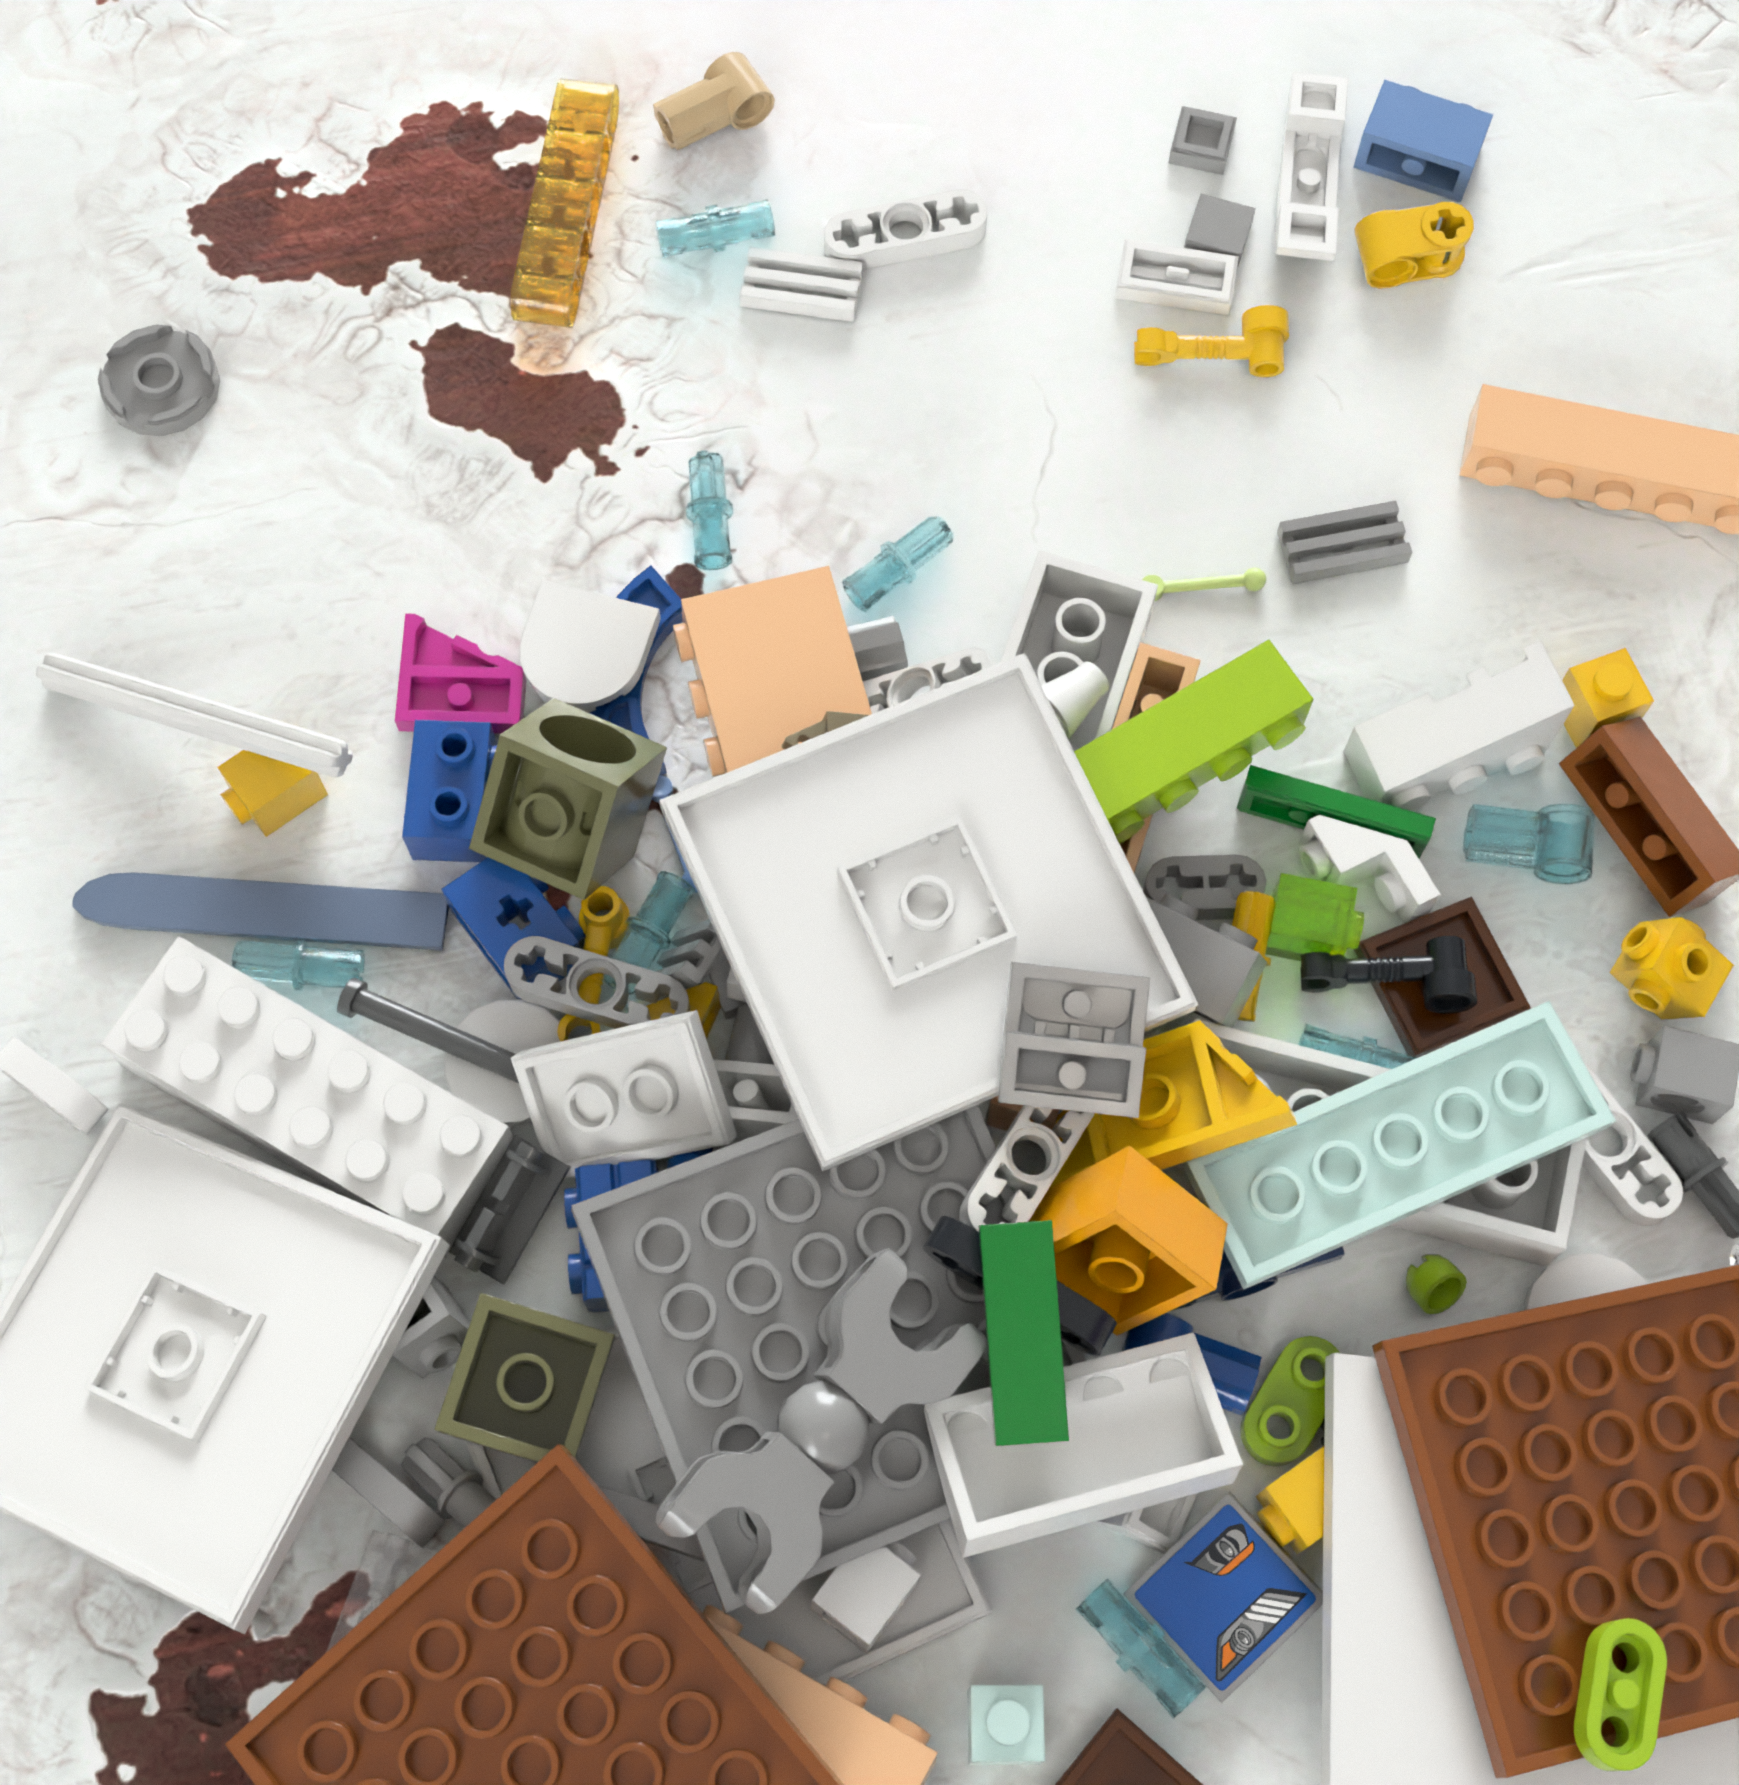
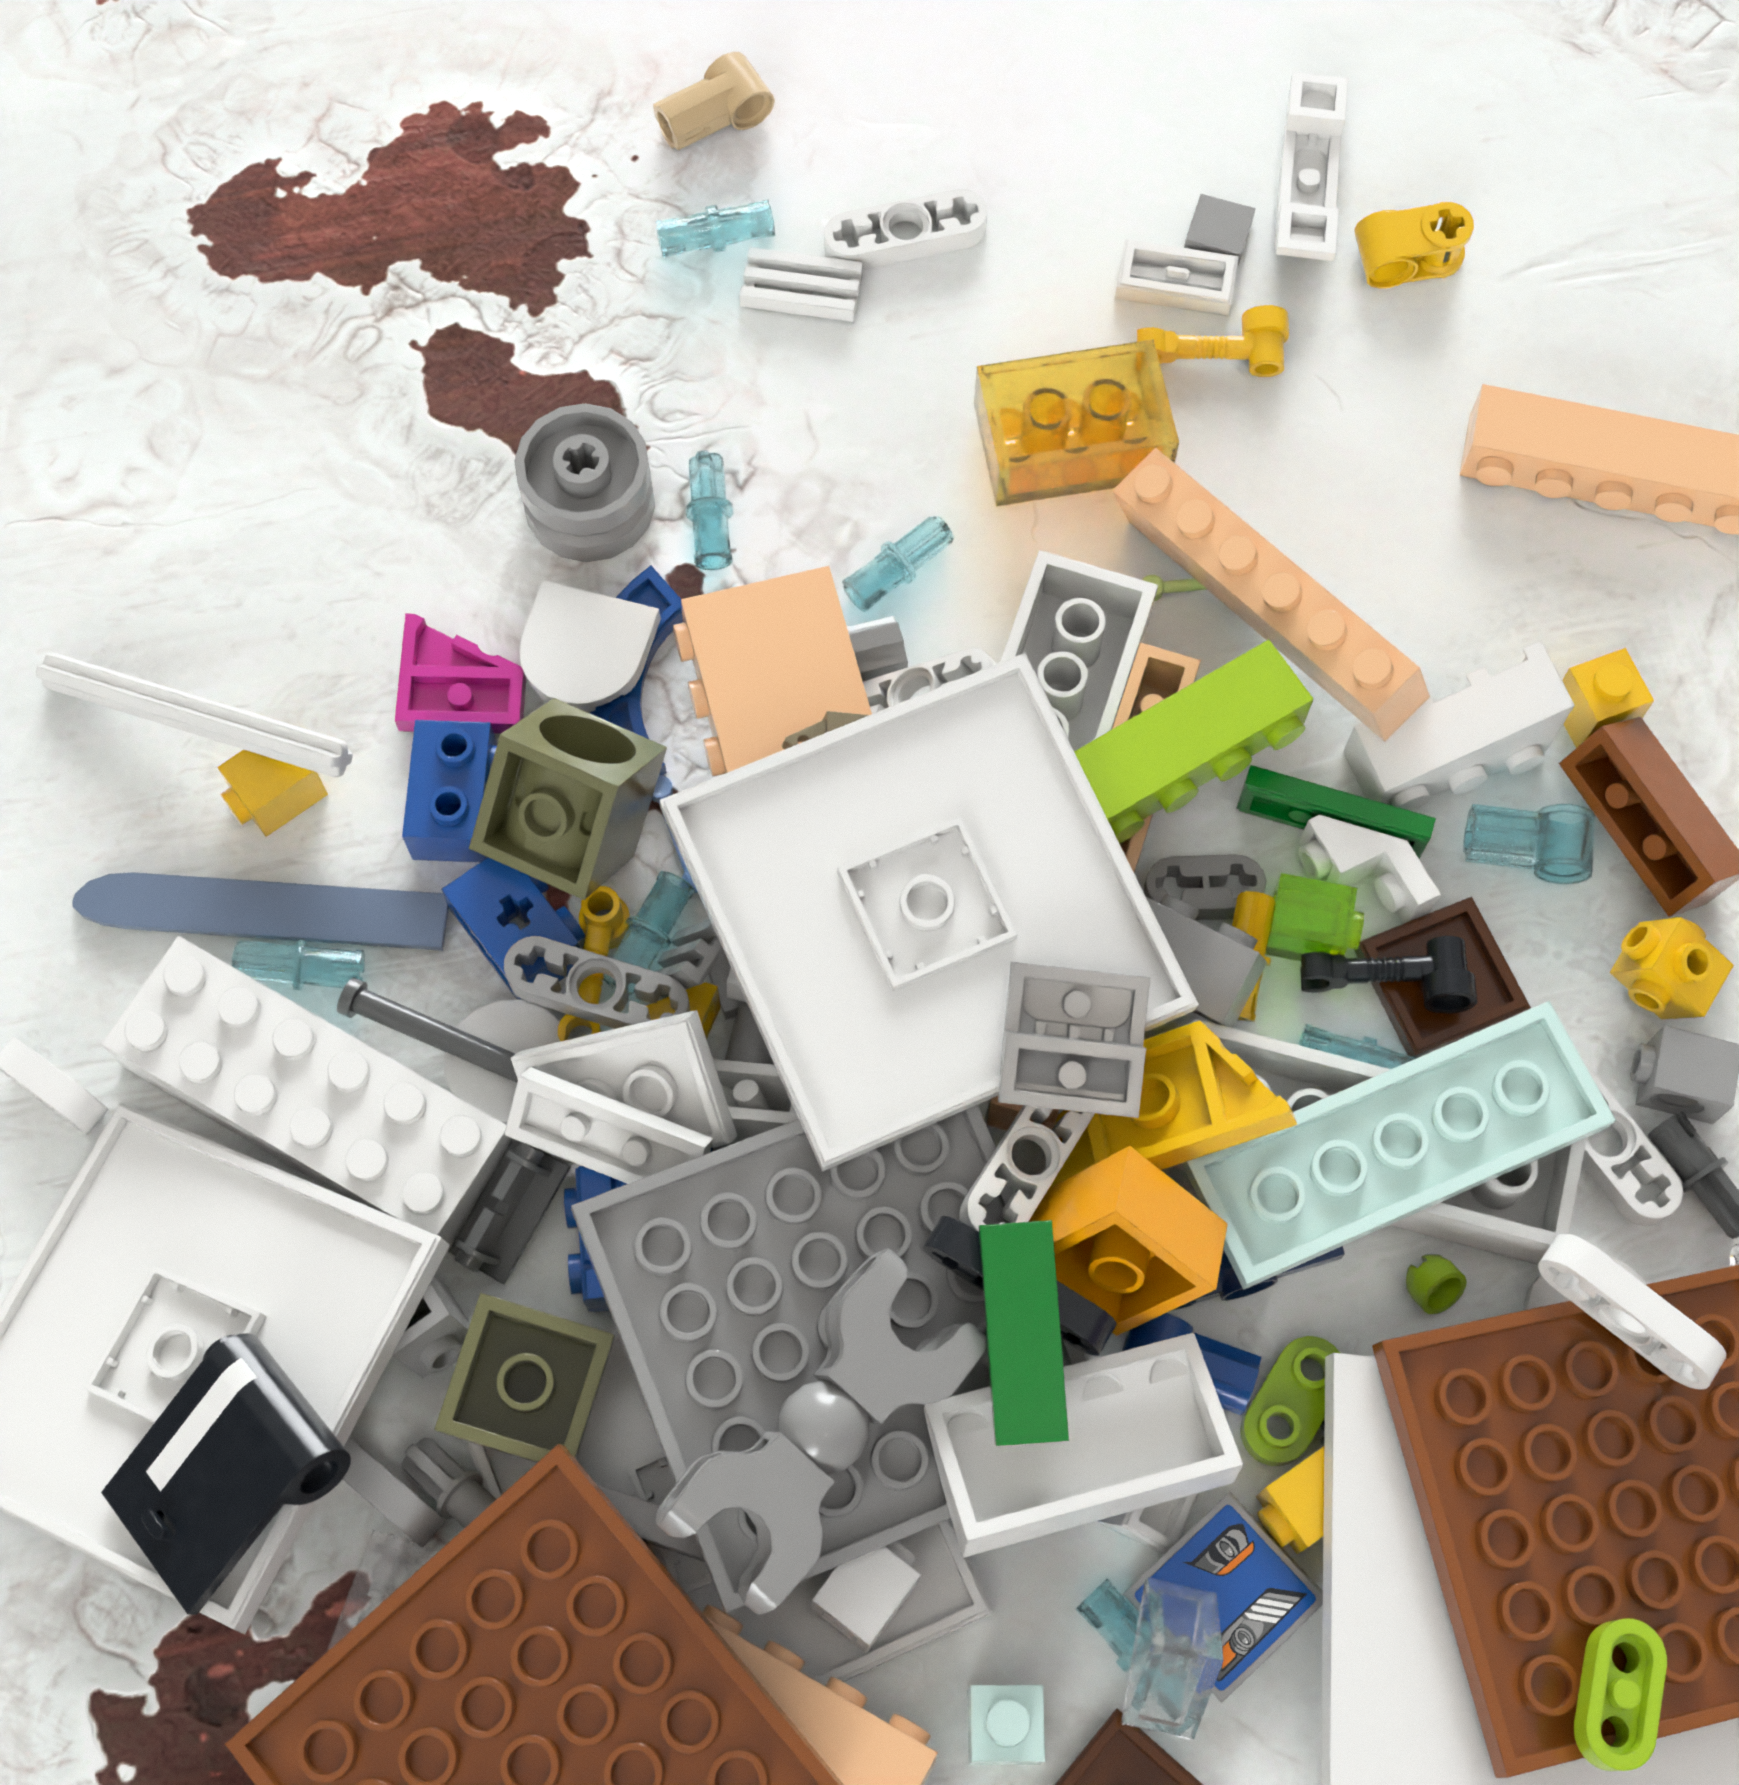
(159, 380): light grey tile -> none
(222, 1467): none -> black door
(565, 203): clear yellow beam -> none
(585, 482): none -> light grey wheel
(598, 1129): none -> white plate
(1072, 420): none -> clear yellow brick
(1076, 694): white cone -> none
(1173, 1659): none -> clear slope
(1202, 140): light grey tile -> none
(1272, 594): none -> light nougat brick
(1339, 522): light grey tile -> none
(1422, 140): medium blue brick -> none
(1632, 1311): none -> white beam

